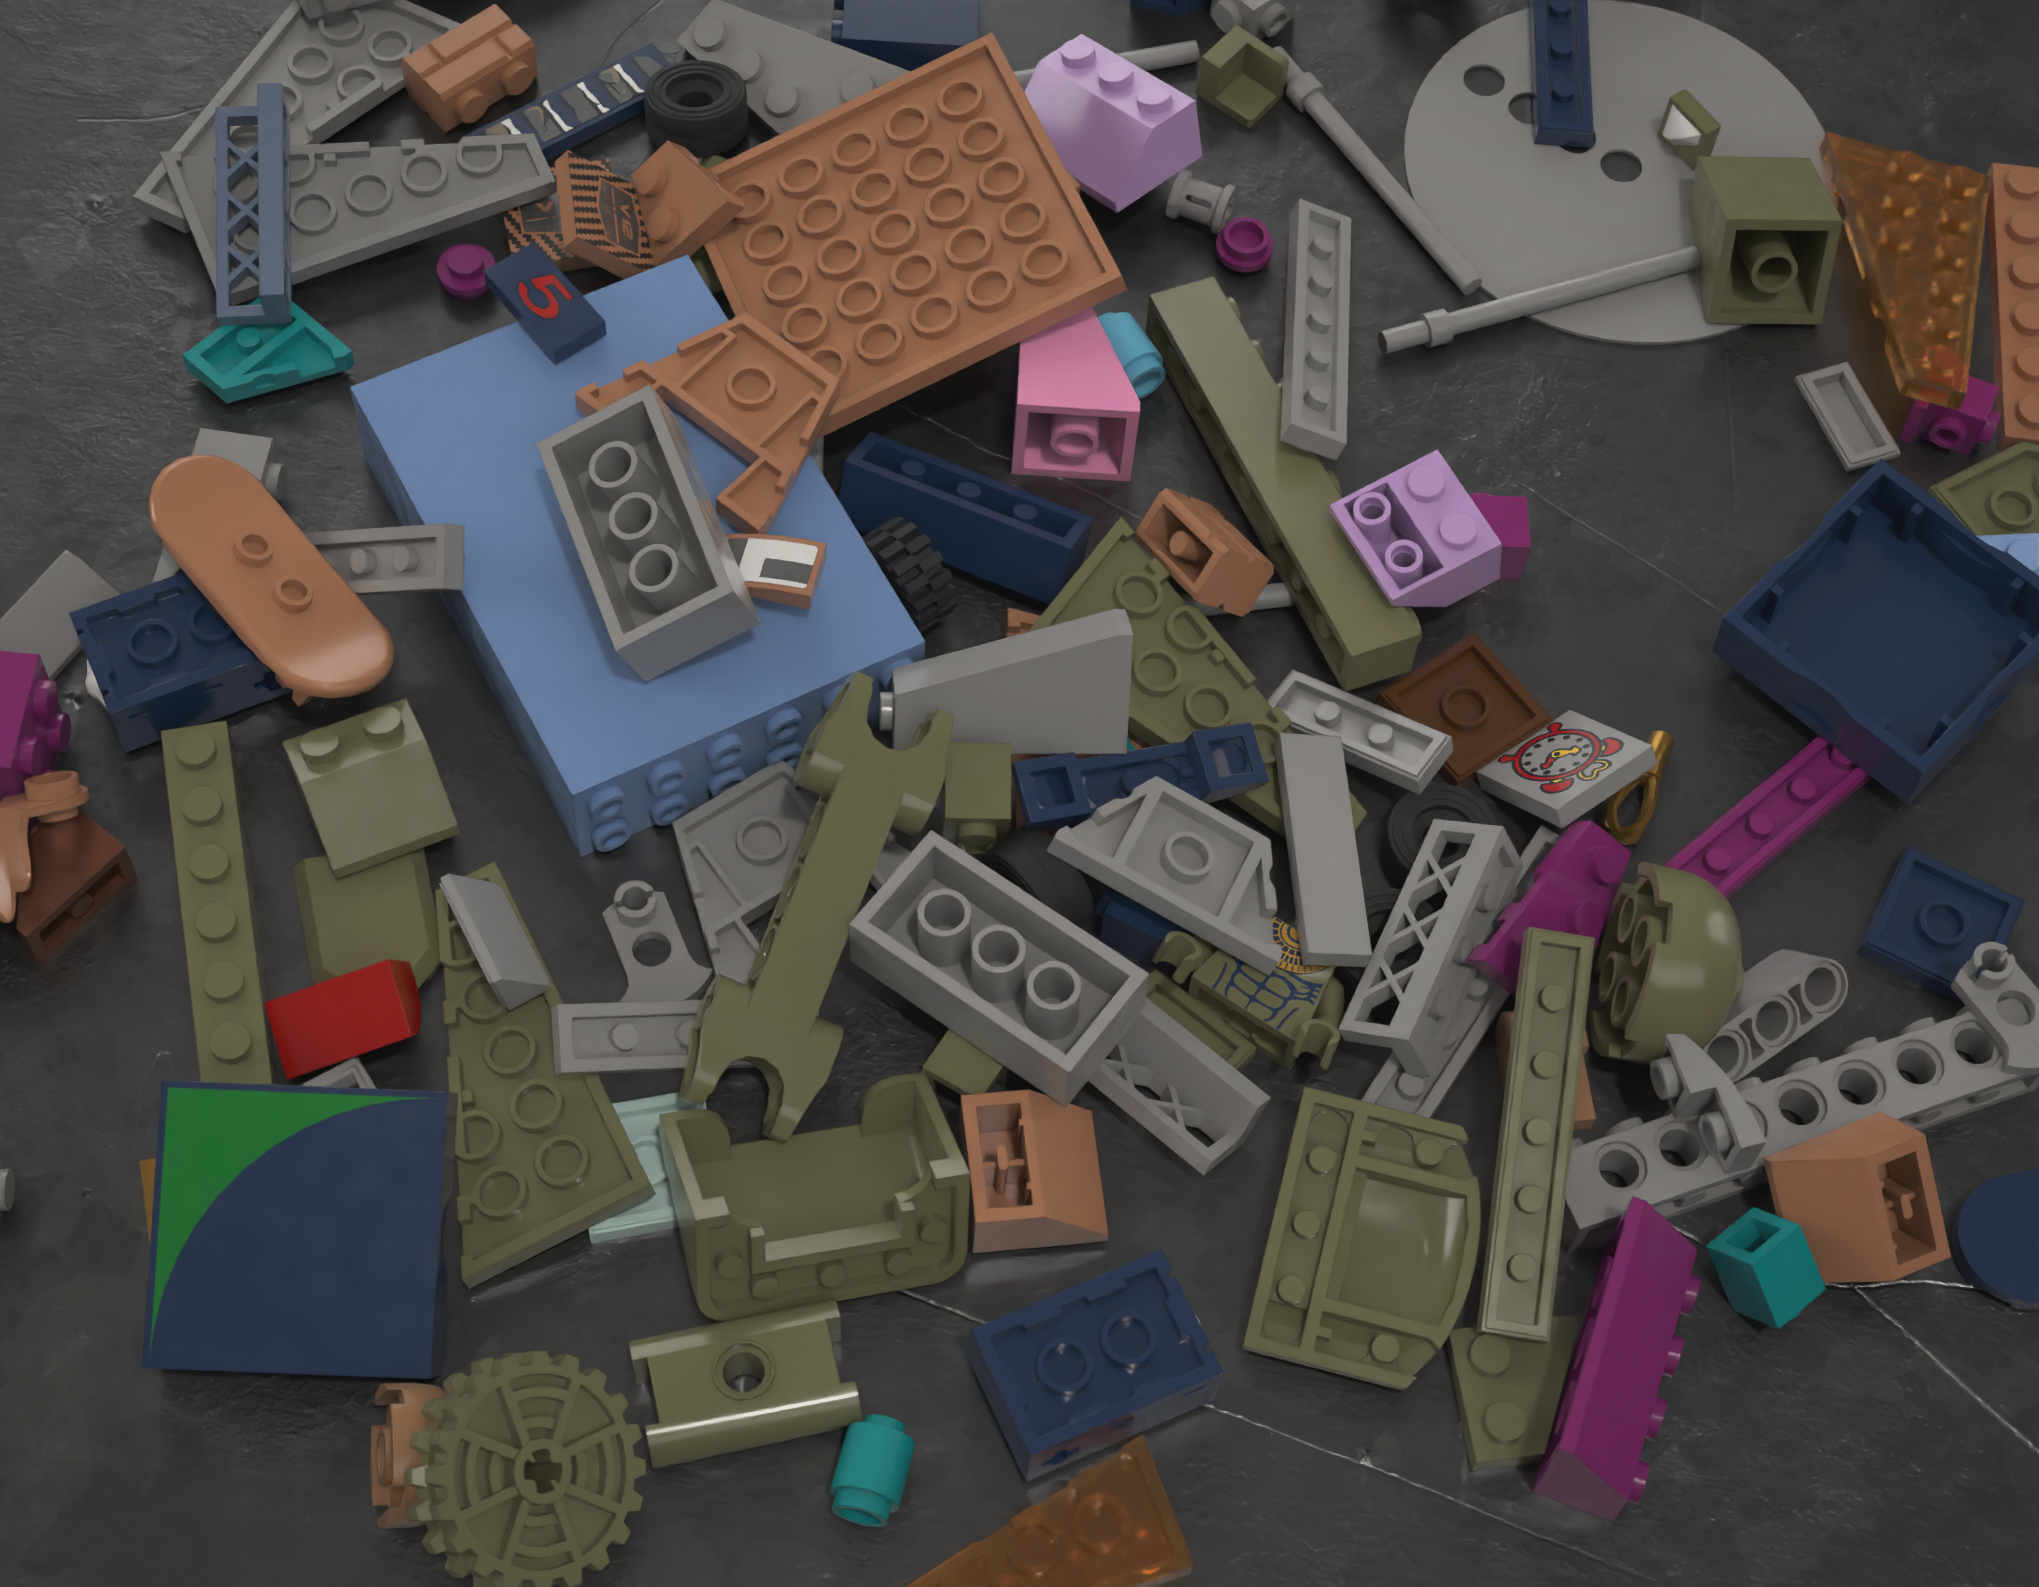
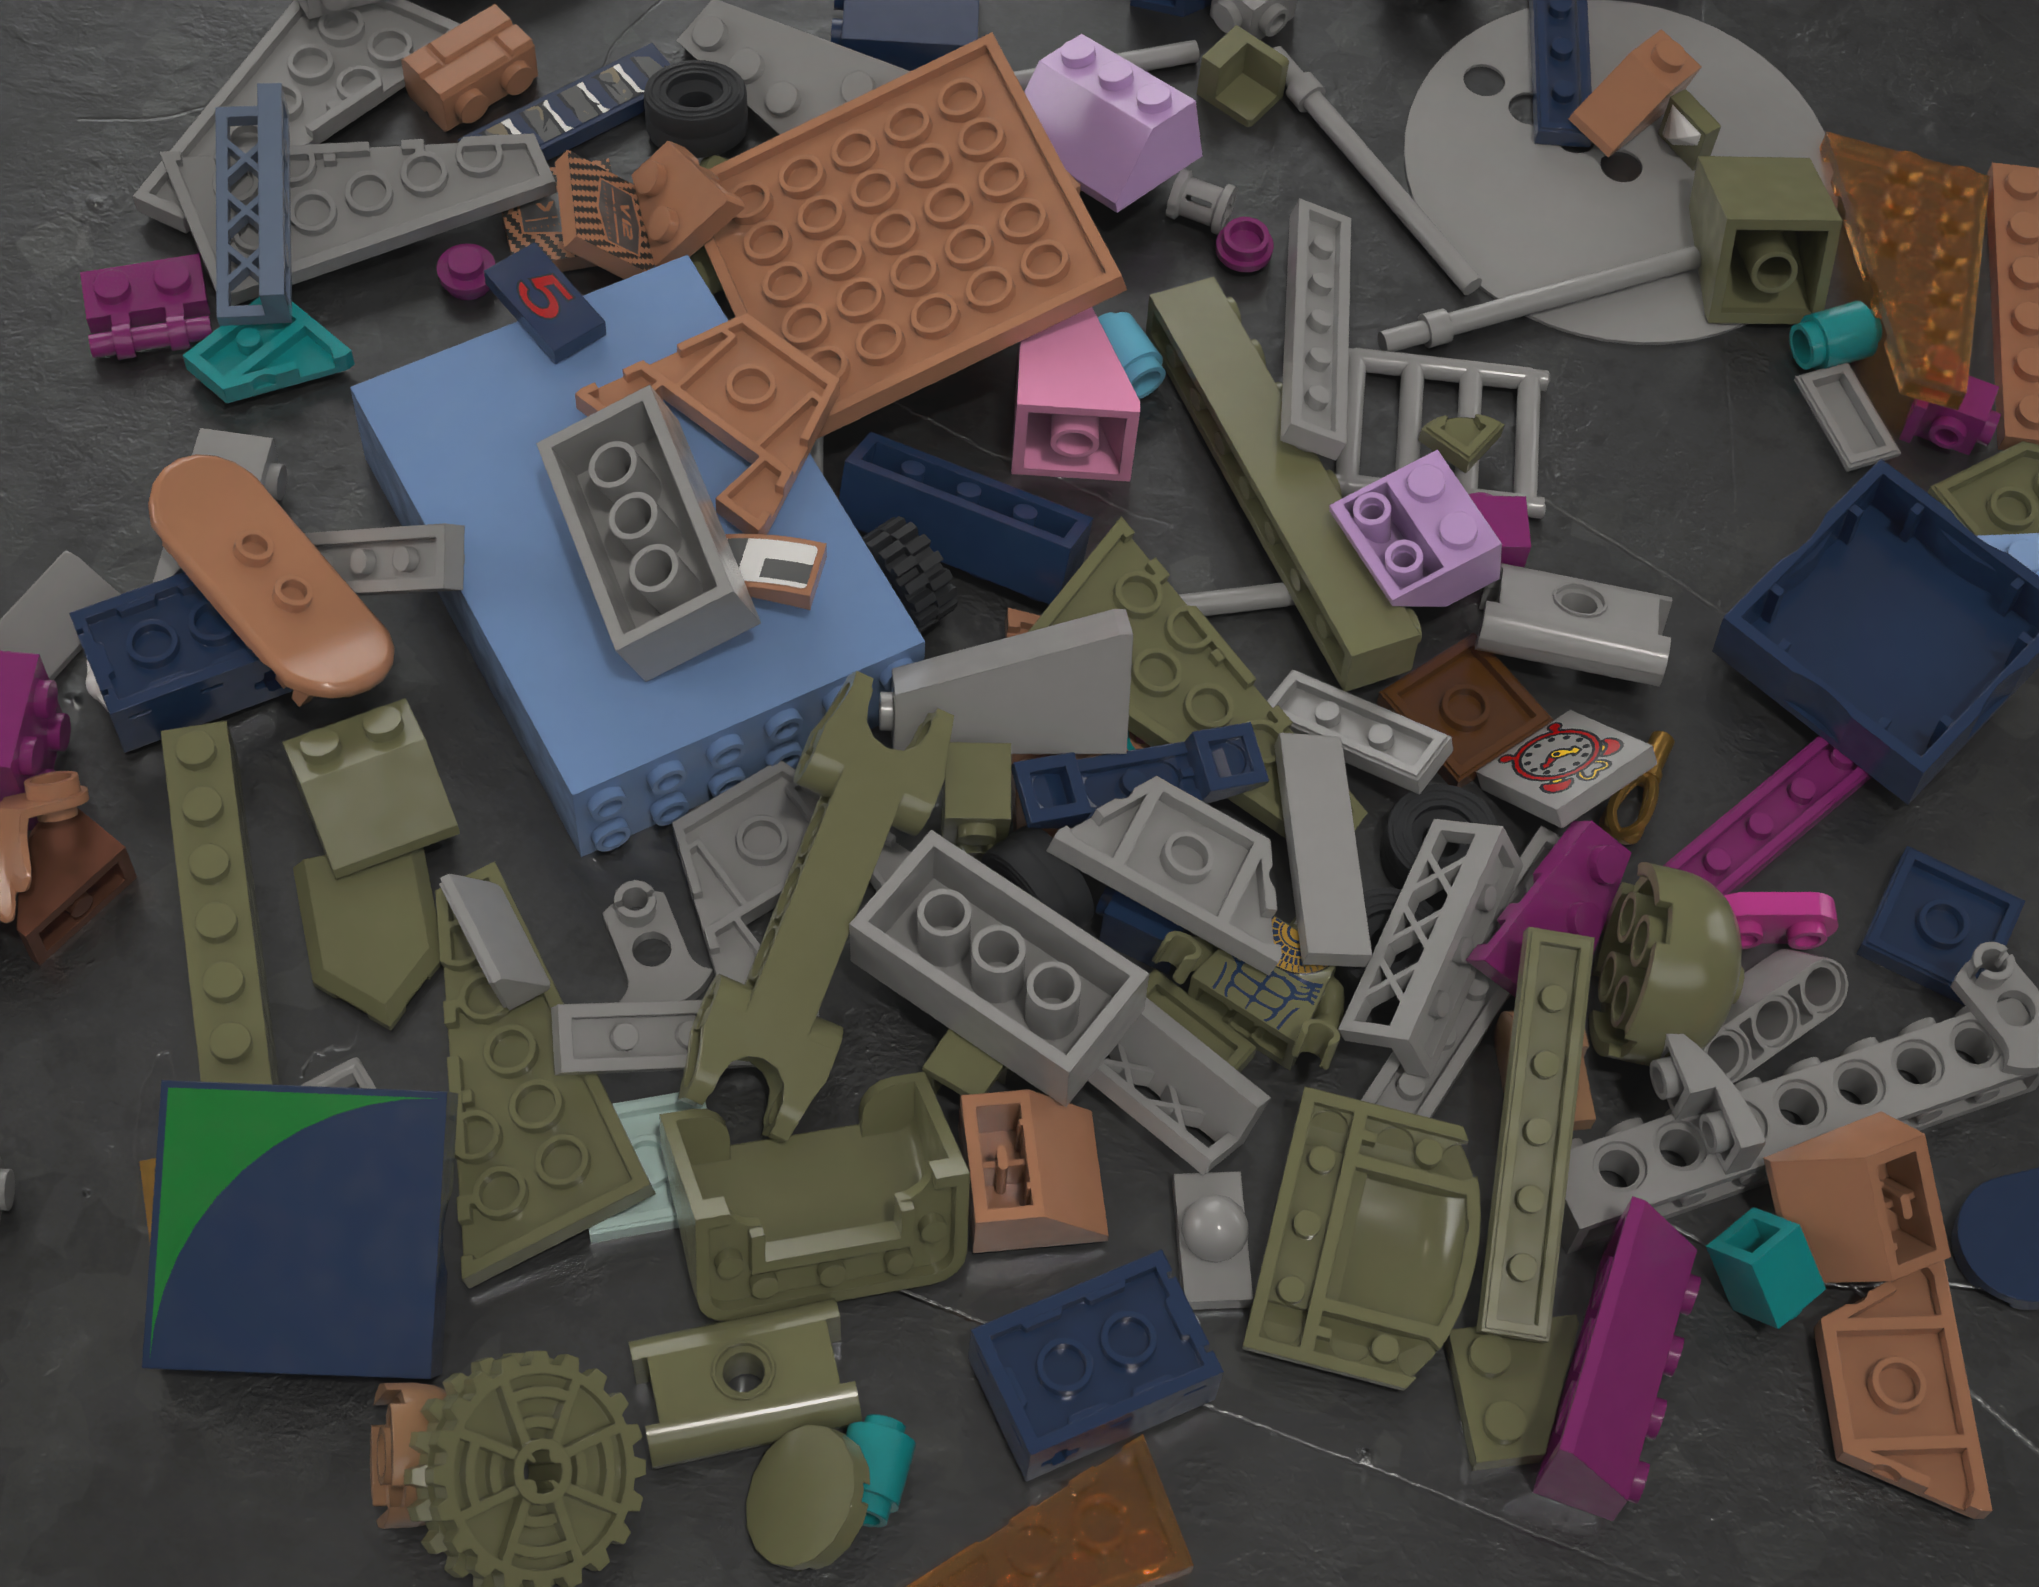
(145, 295): none -> magenta plate
(345, 1016): red brick -> none
(807, 1498): none -> olive tile
(1204, 552): nougat brick -> none
(1212, 1240): none -> light grey tile
(1461, 439): none -> olive tile
(1471, 378): none -> light grey bar
(1575, 624): none -> light grey piece
(1635, 93): none -> nougat slope
(1784, 918): none -> dark pink plate
(1835, 336): none -> teal brick
(1903, 1392): none -> nougat wing

